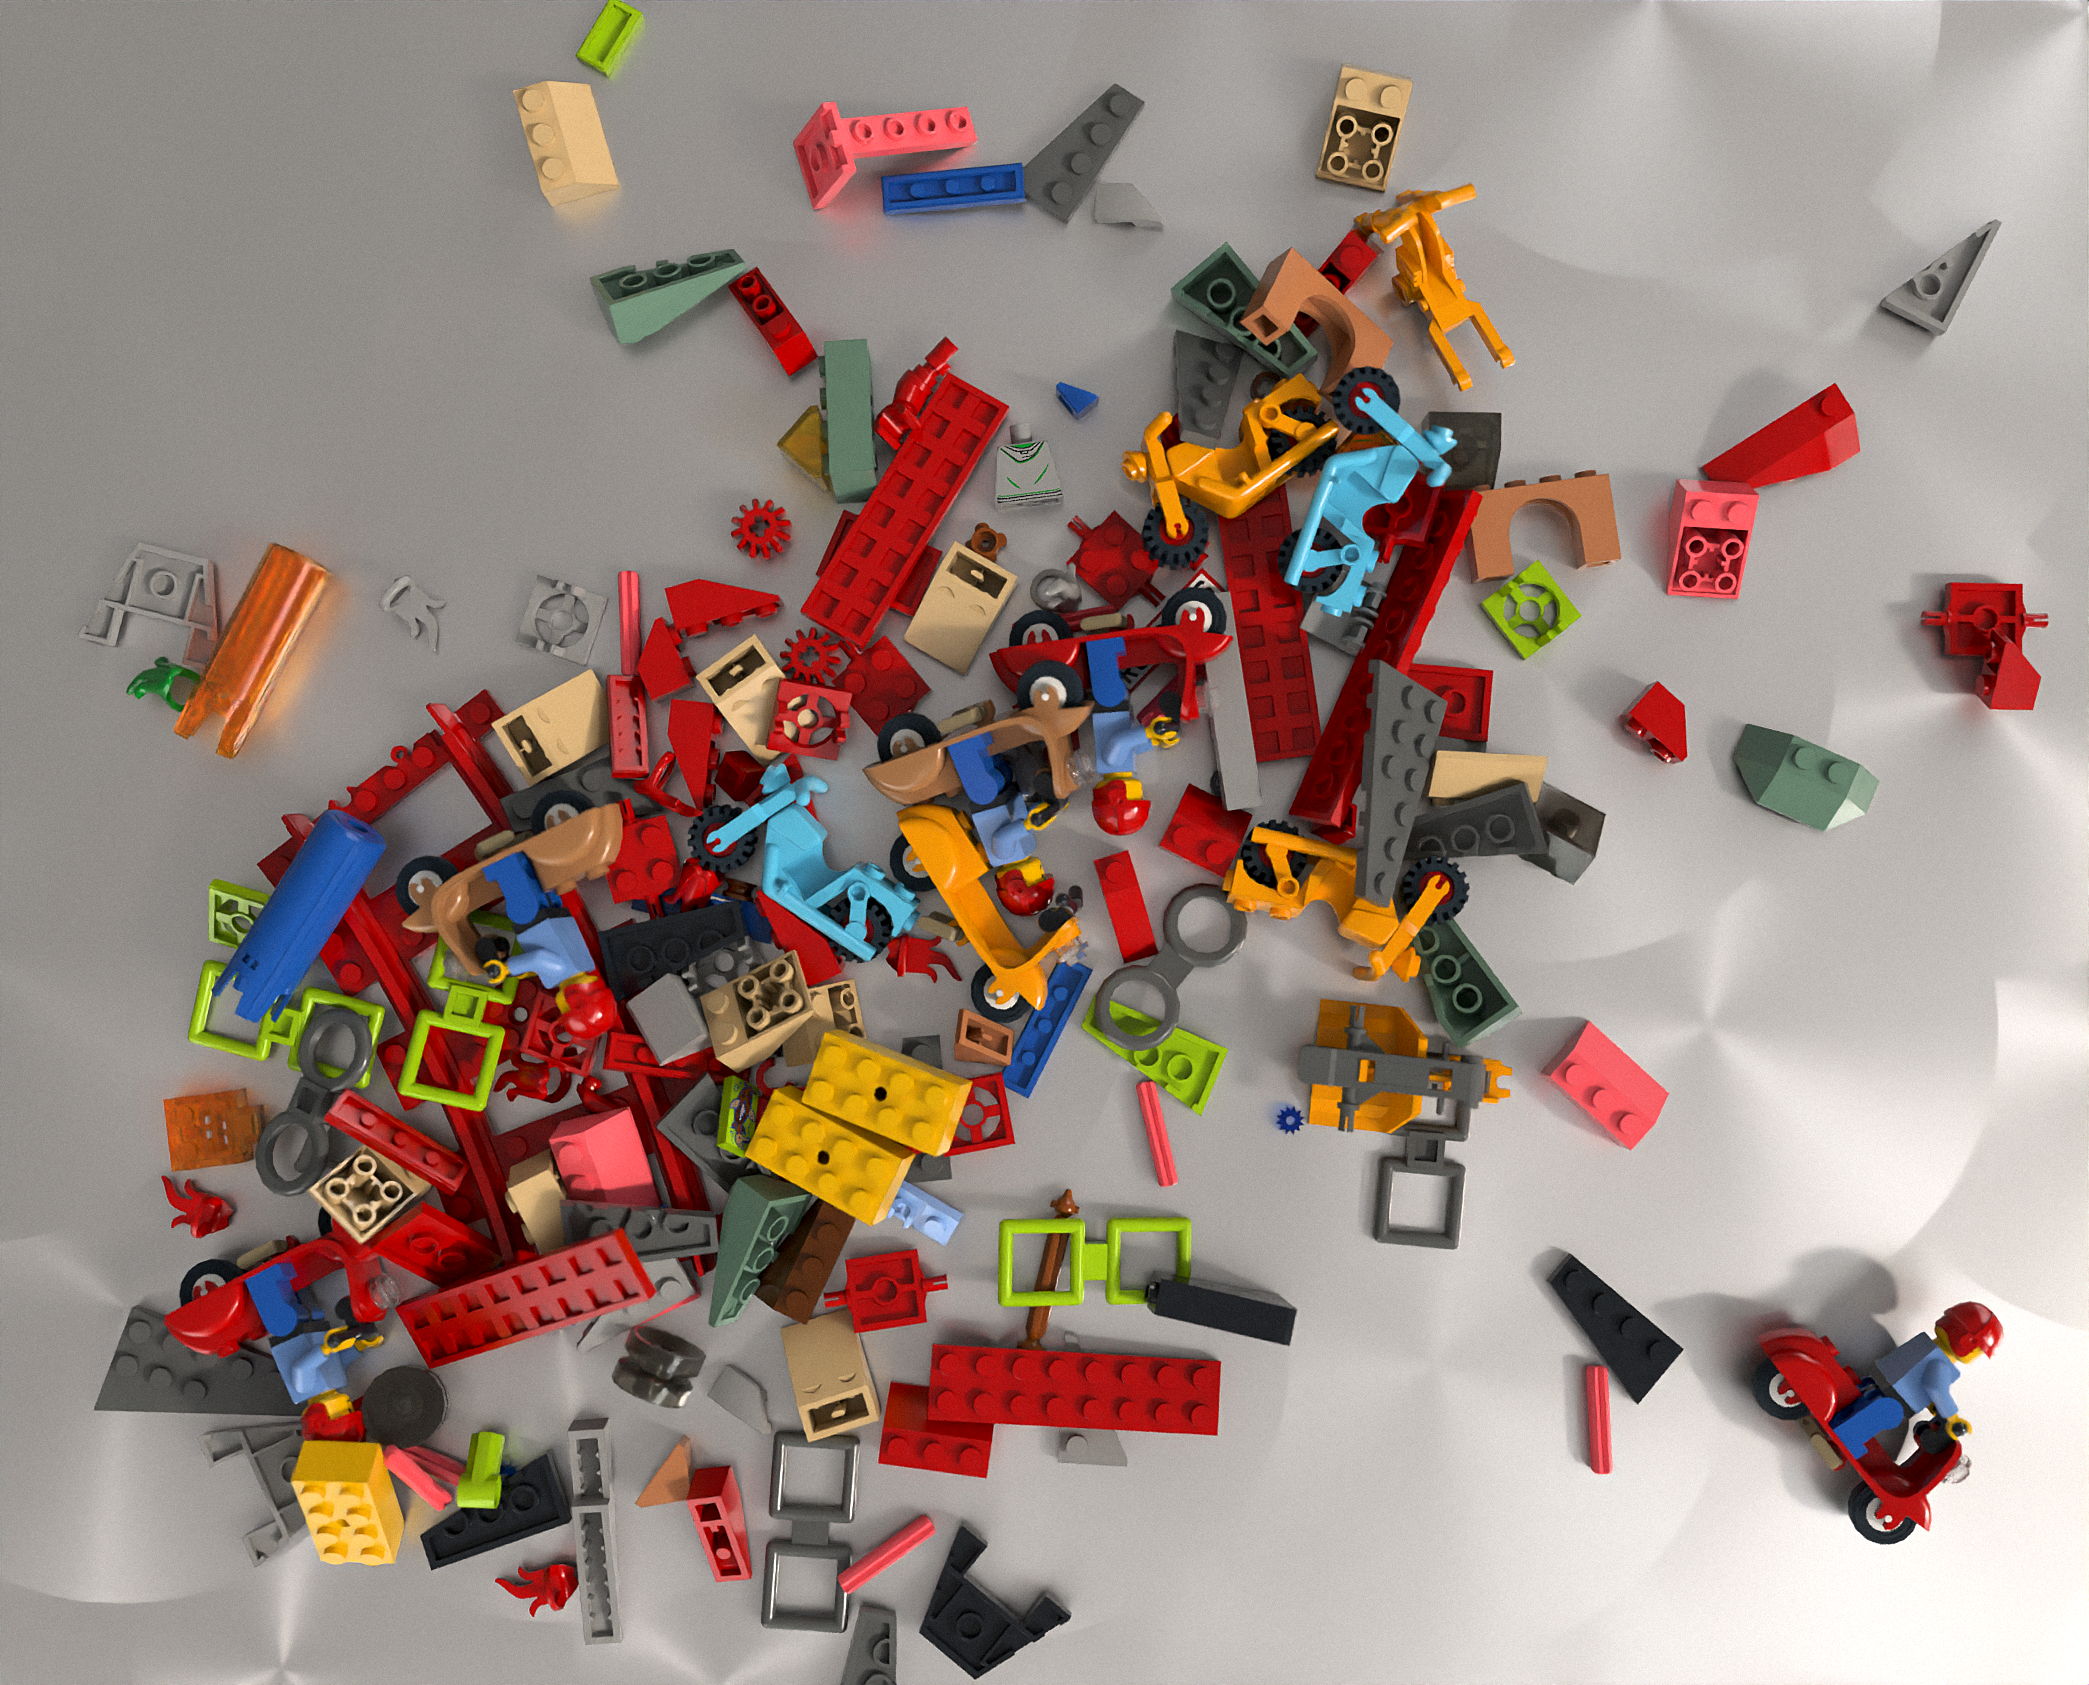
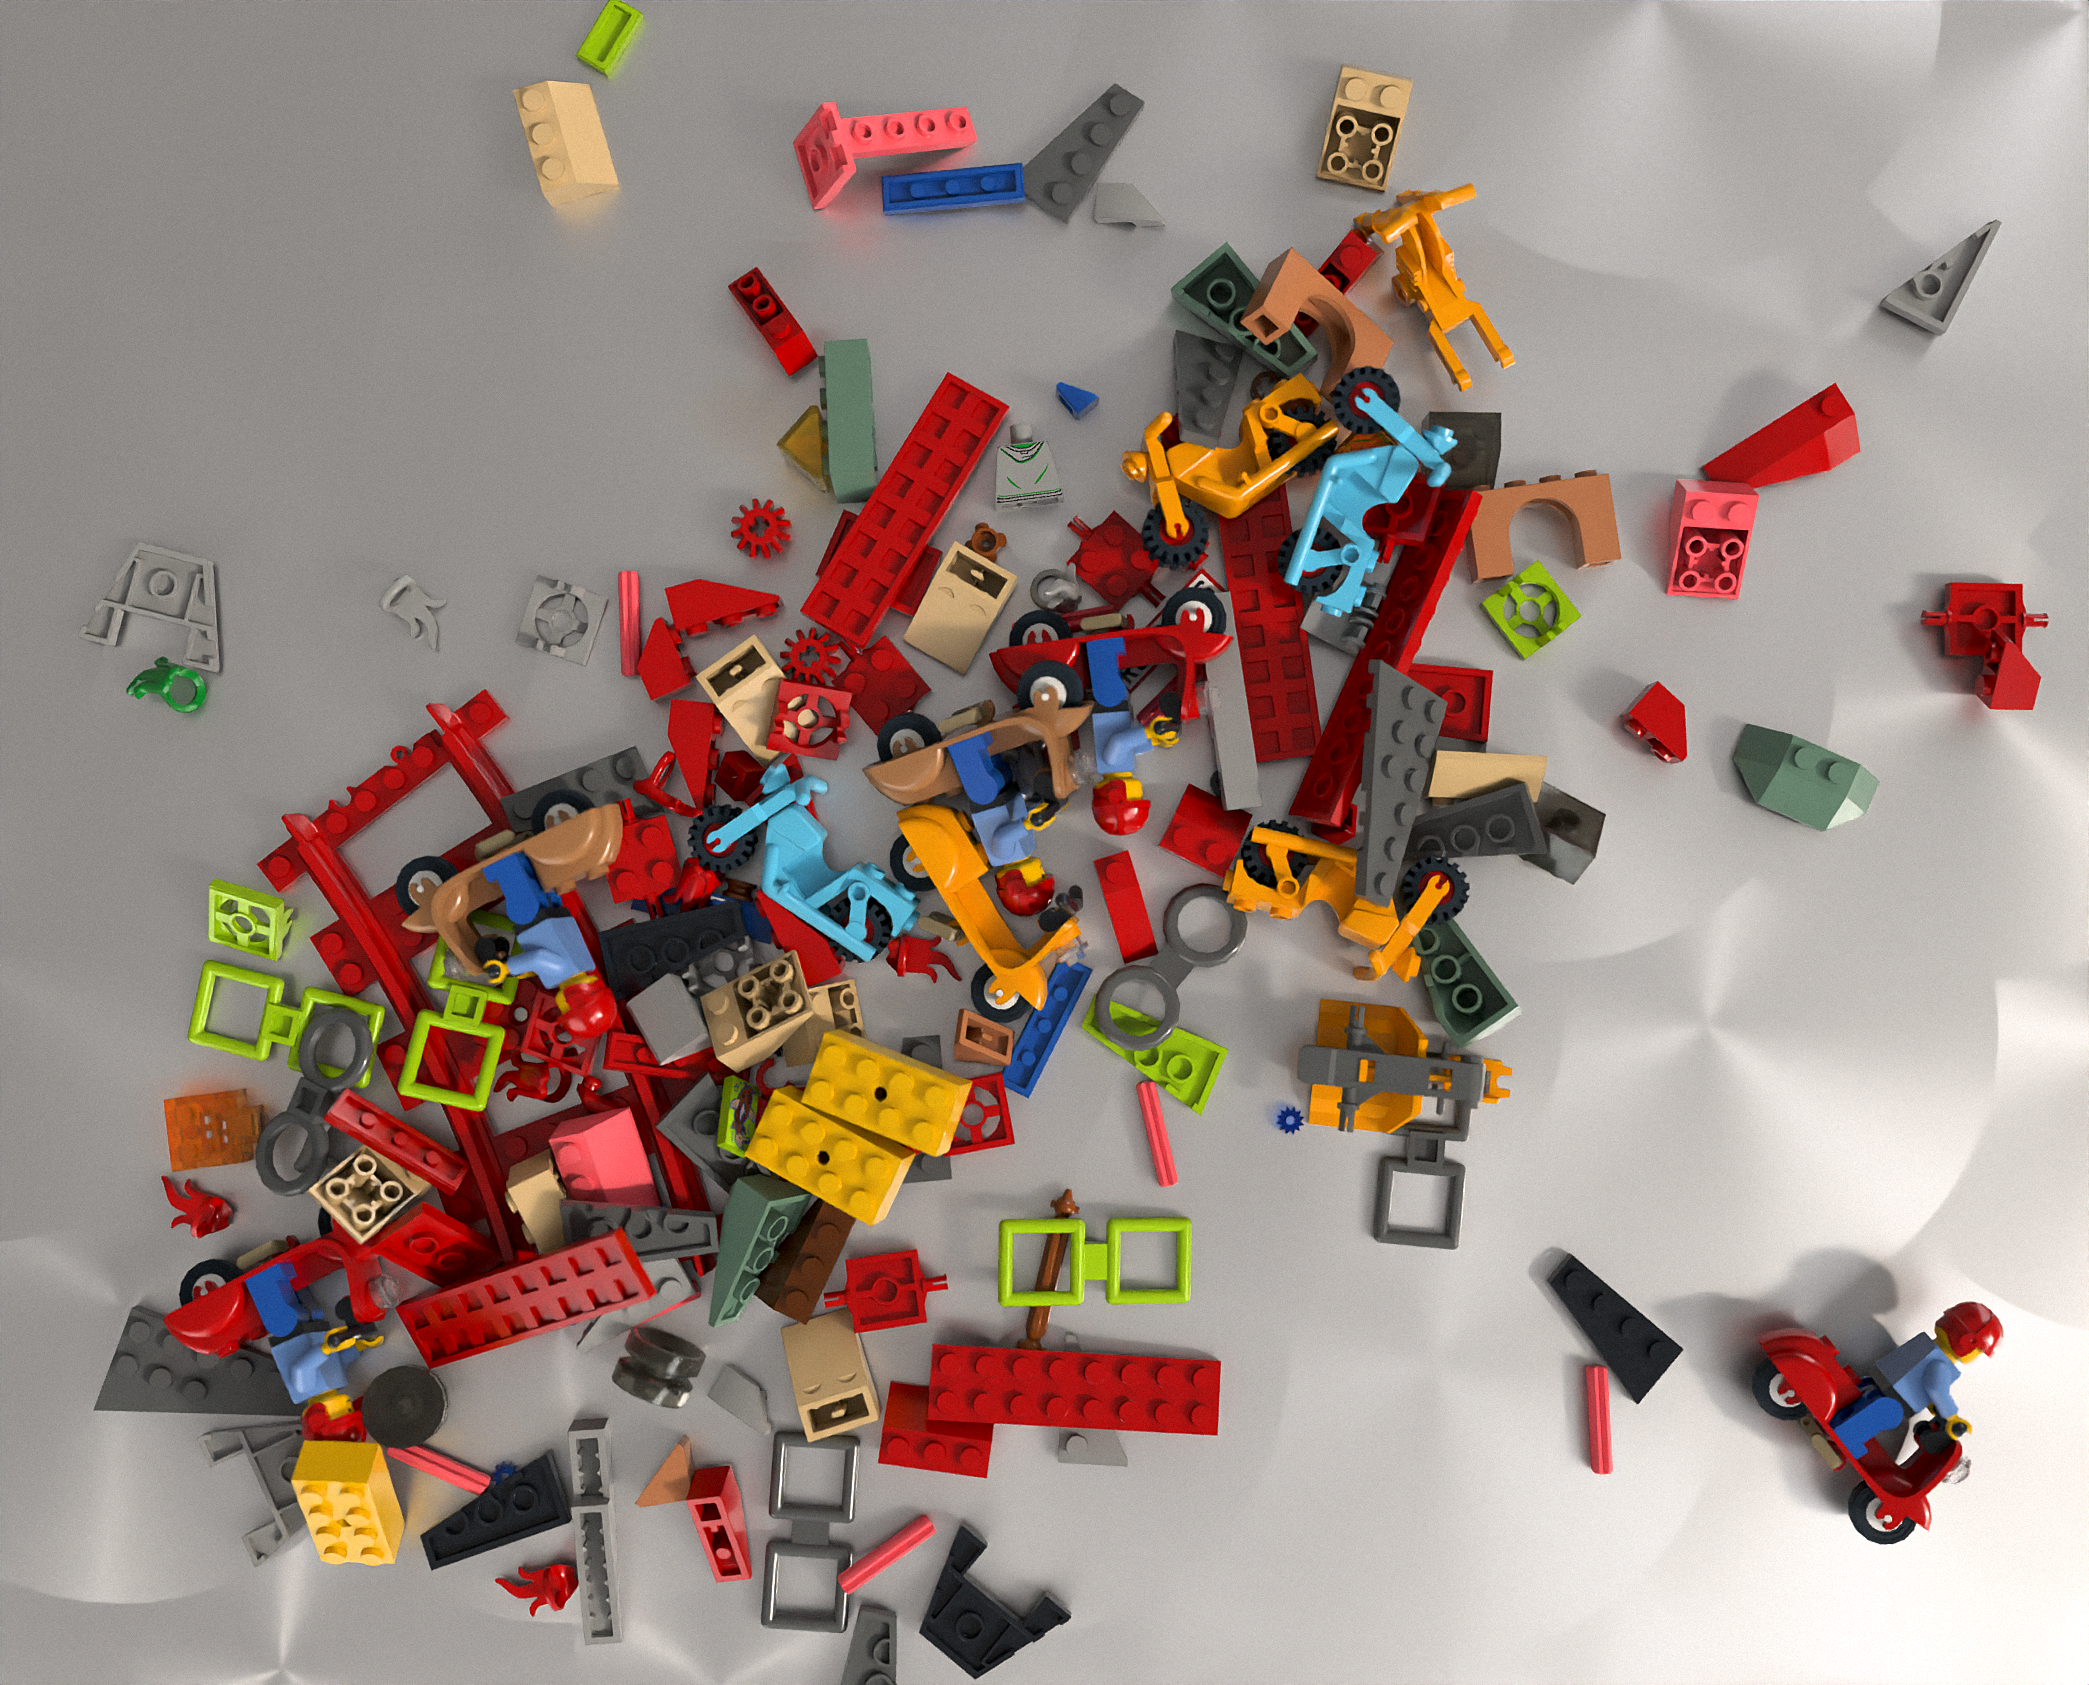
(255, 646): clear orange piece -> none
(301, 914): blue piece -> none
(416, 1478): coral axle -> none
(481, 1481): lime piece -> none
(556, 727): tan slope -> none
(627, 726): red plate -> none
(649, 299): sand green wedge -> none
(911, 394): red piece -> none
(924, 1213): light blue plate -> none
(1222, 1307): black slope -> none
(1606, 1086): coral slope -> none

